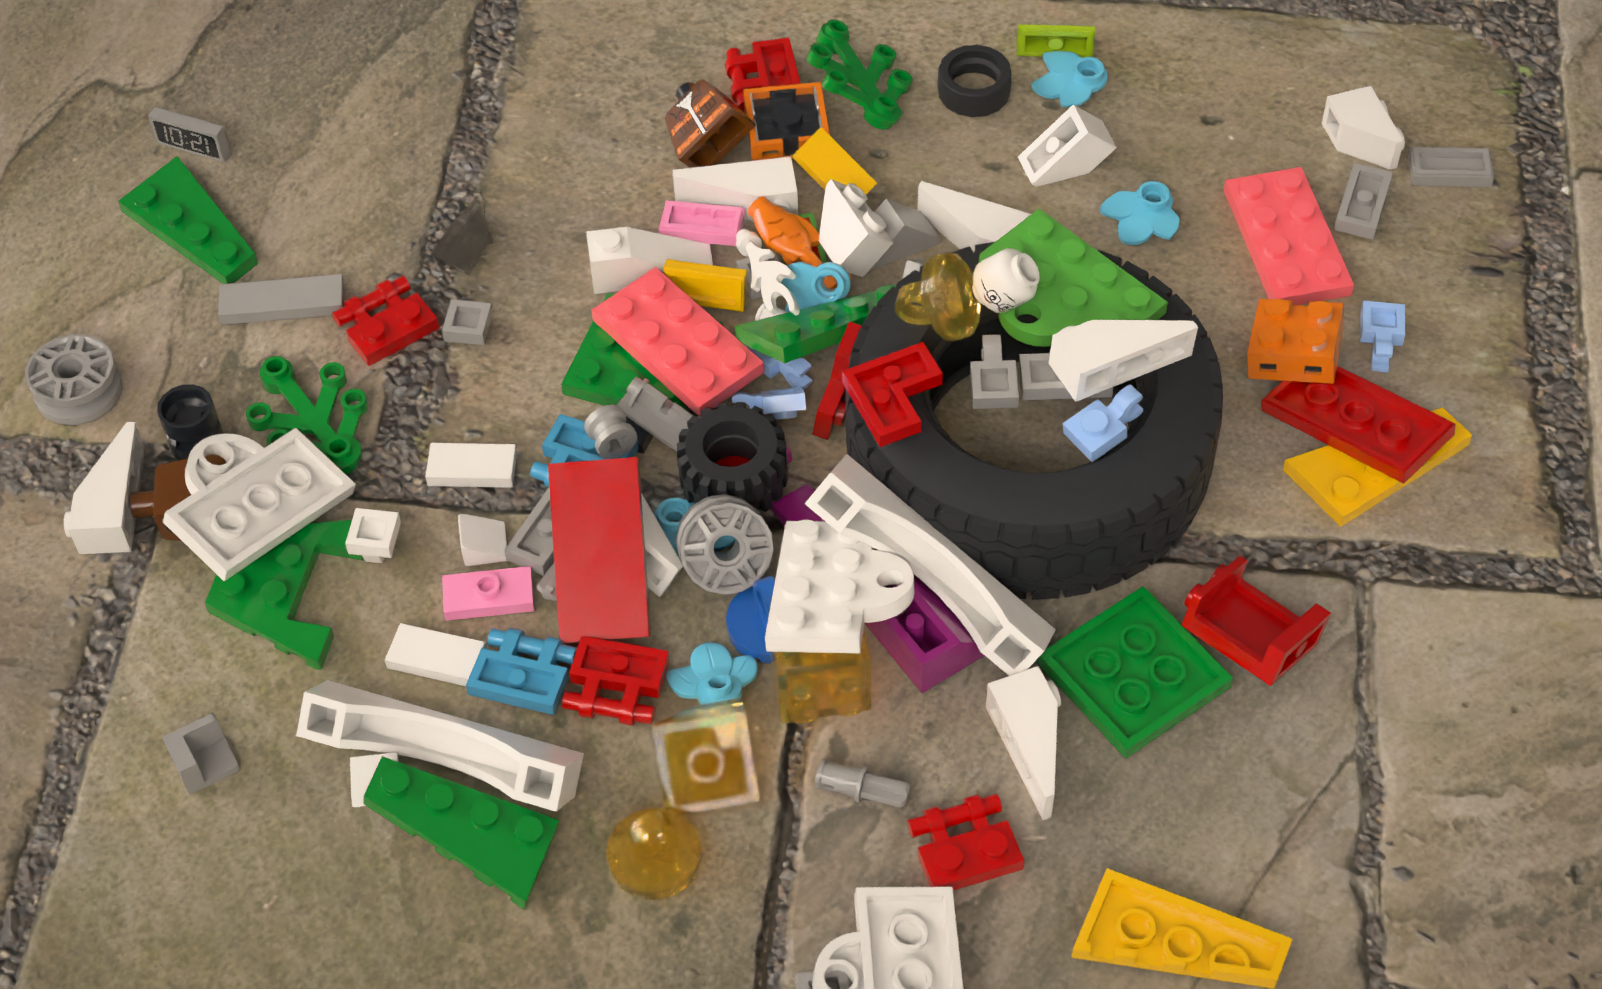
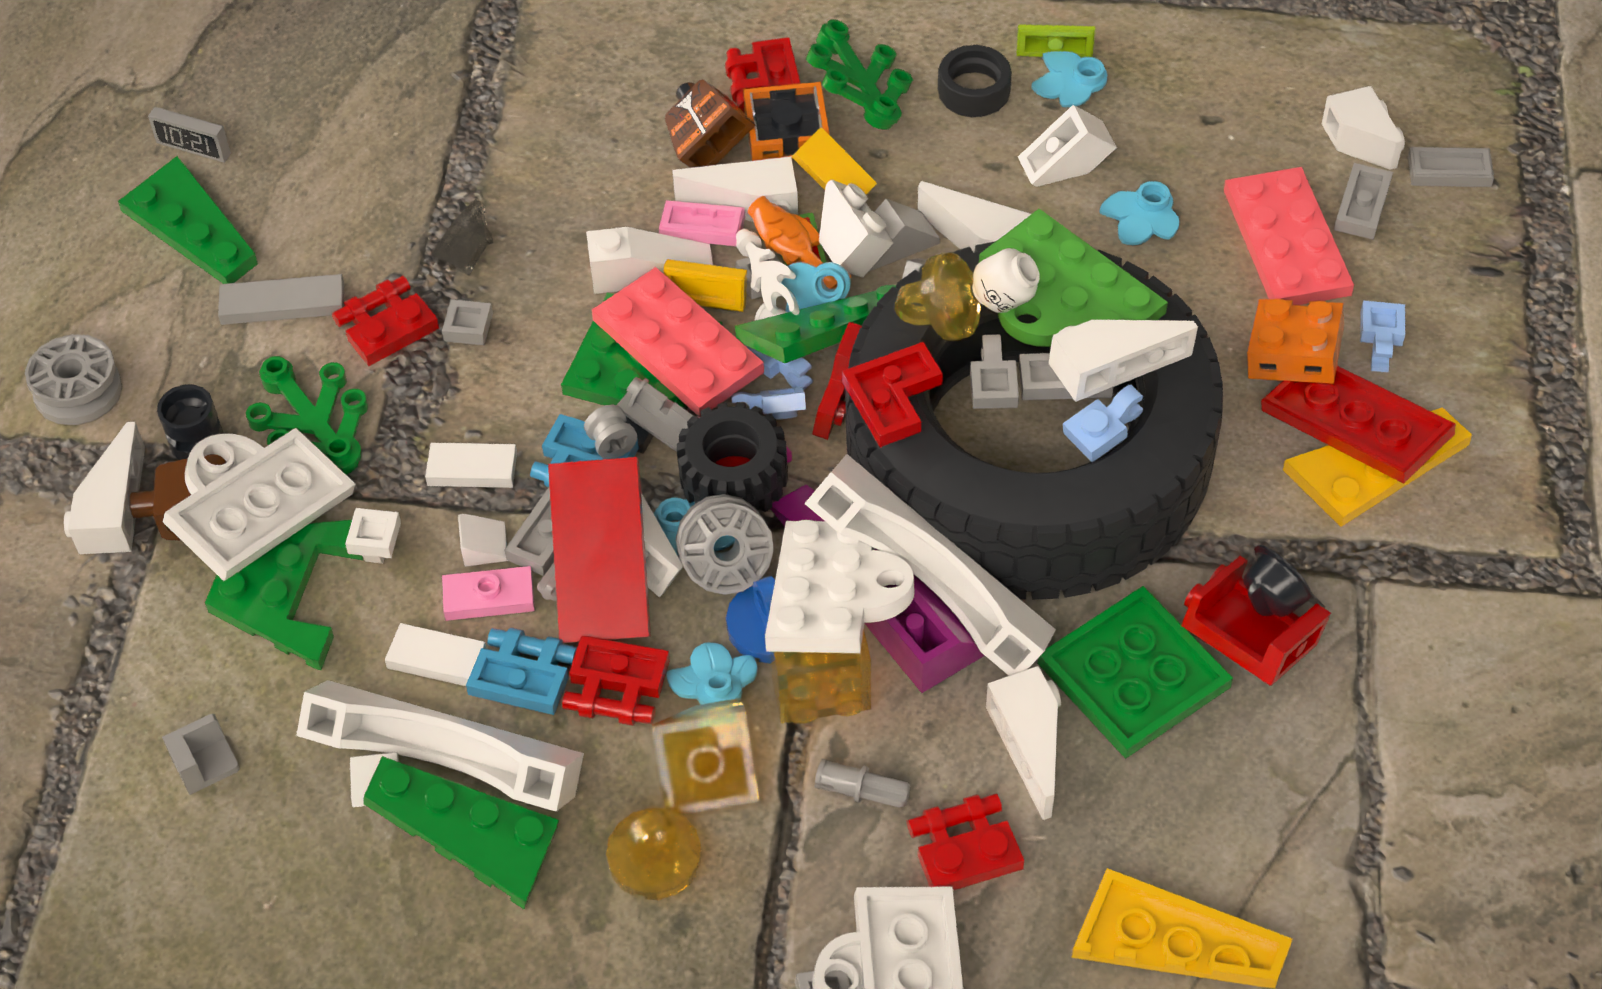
(1276, 585): none -> black piece

